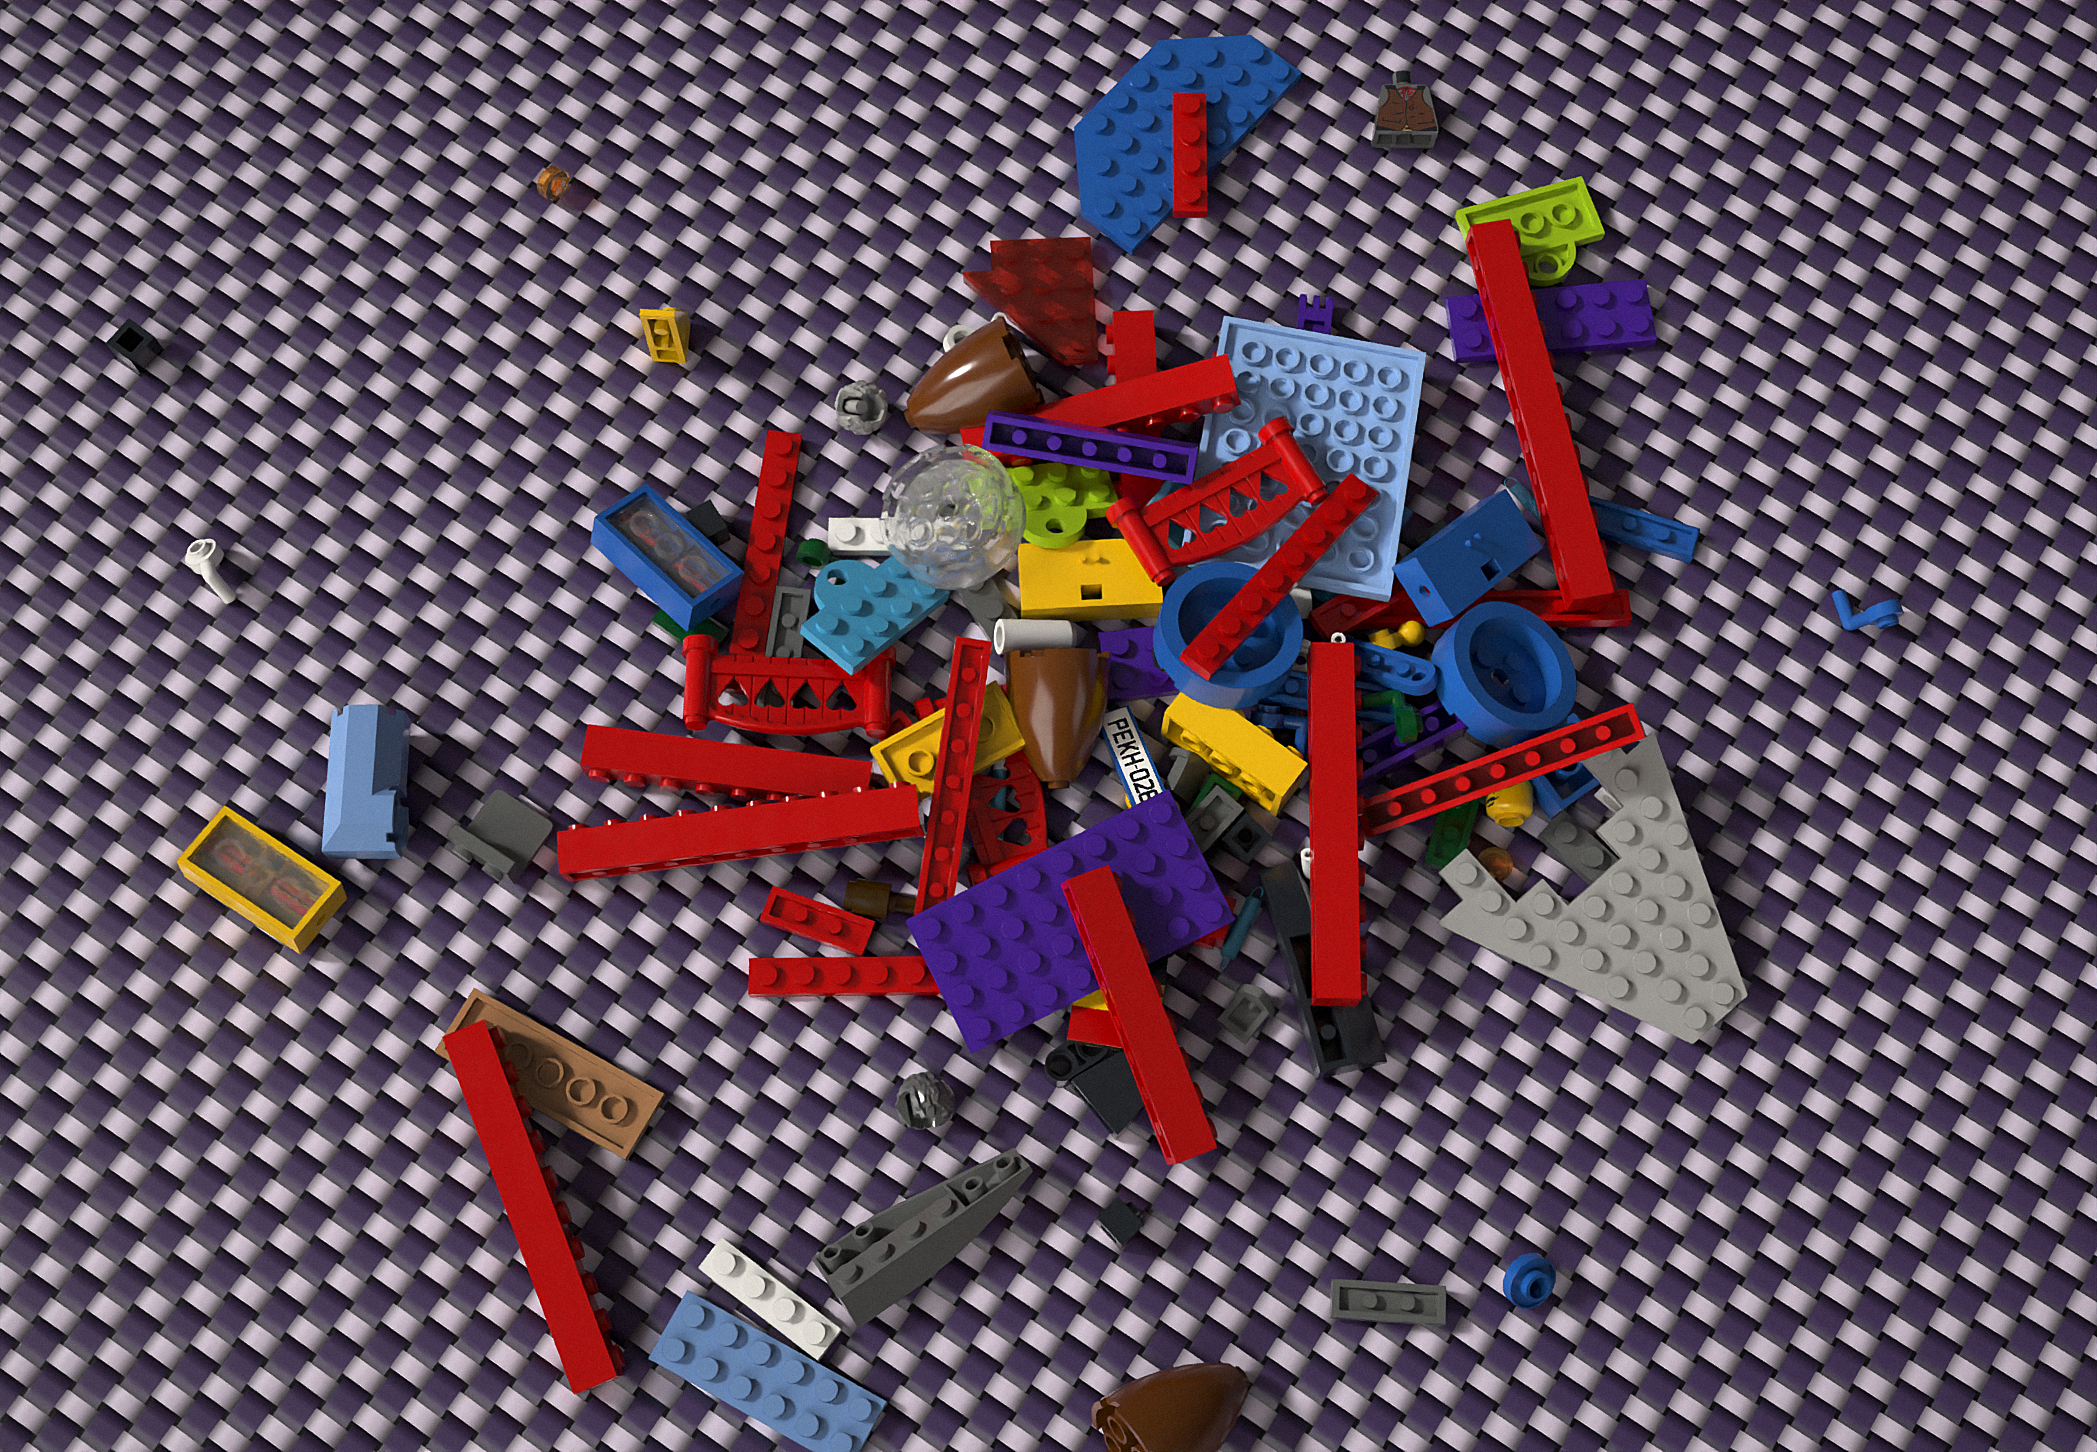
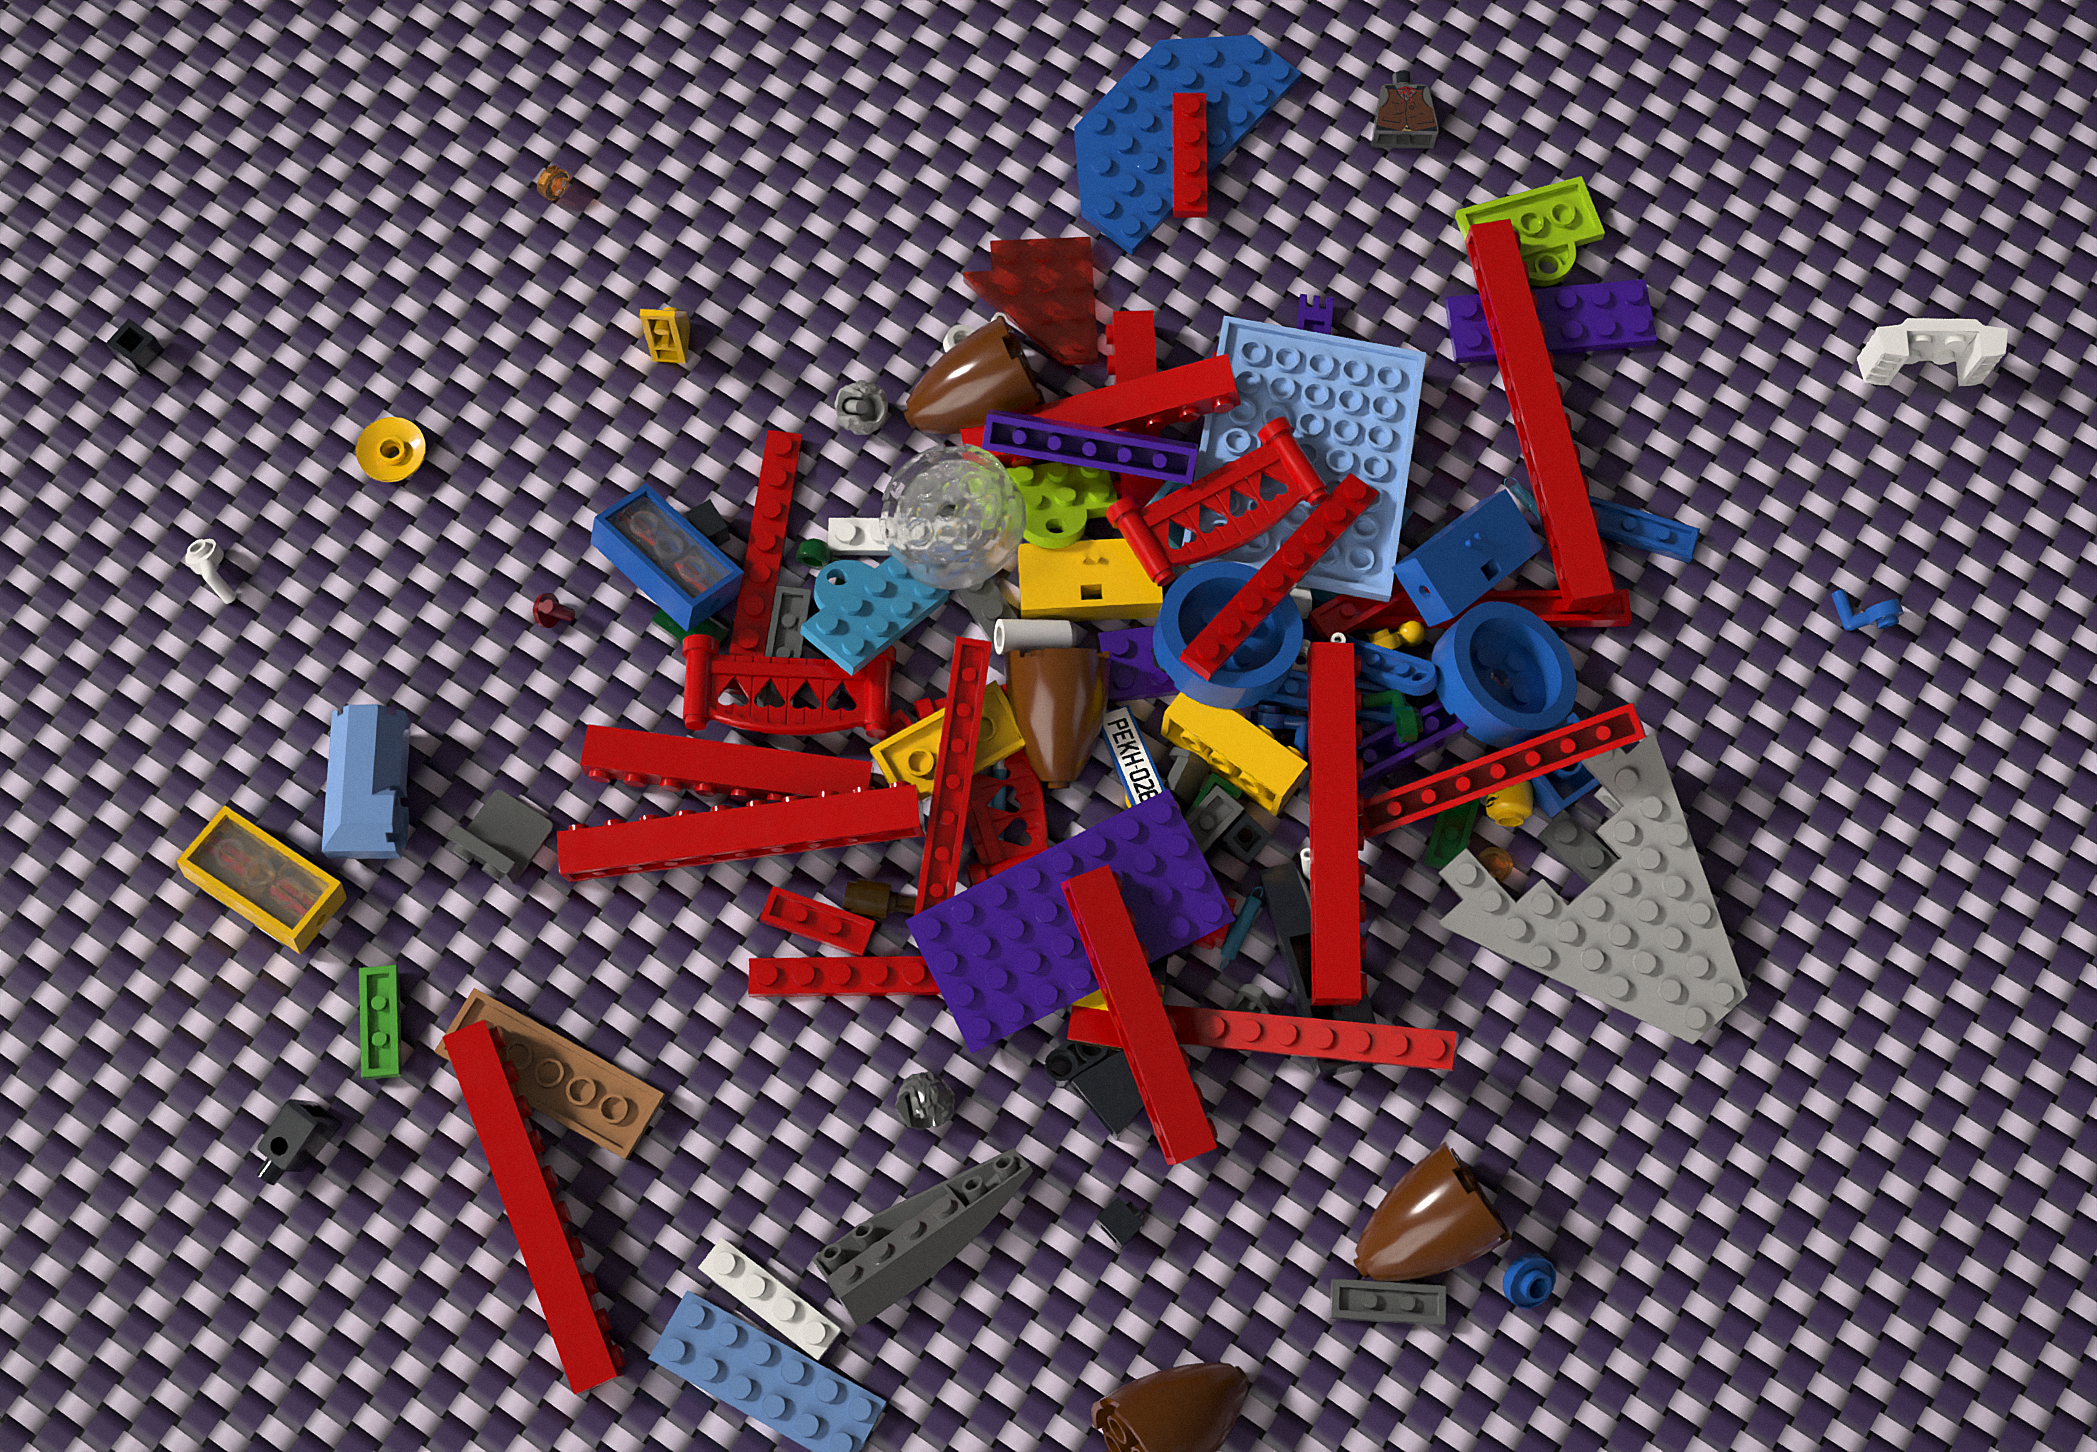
(295, 1139): none -> black torso
(380, 1022): none -> bright green plate
(387, 436): none -> yellow dish
(548, 611): none -> dark red plate
(1315, 1038): none -> red plate
(1429, 1222): none -> reddish brown cylinder
(1943, 341): none -> white plate

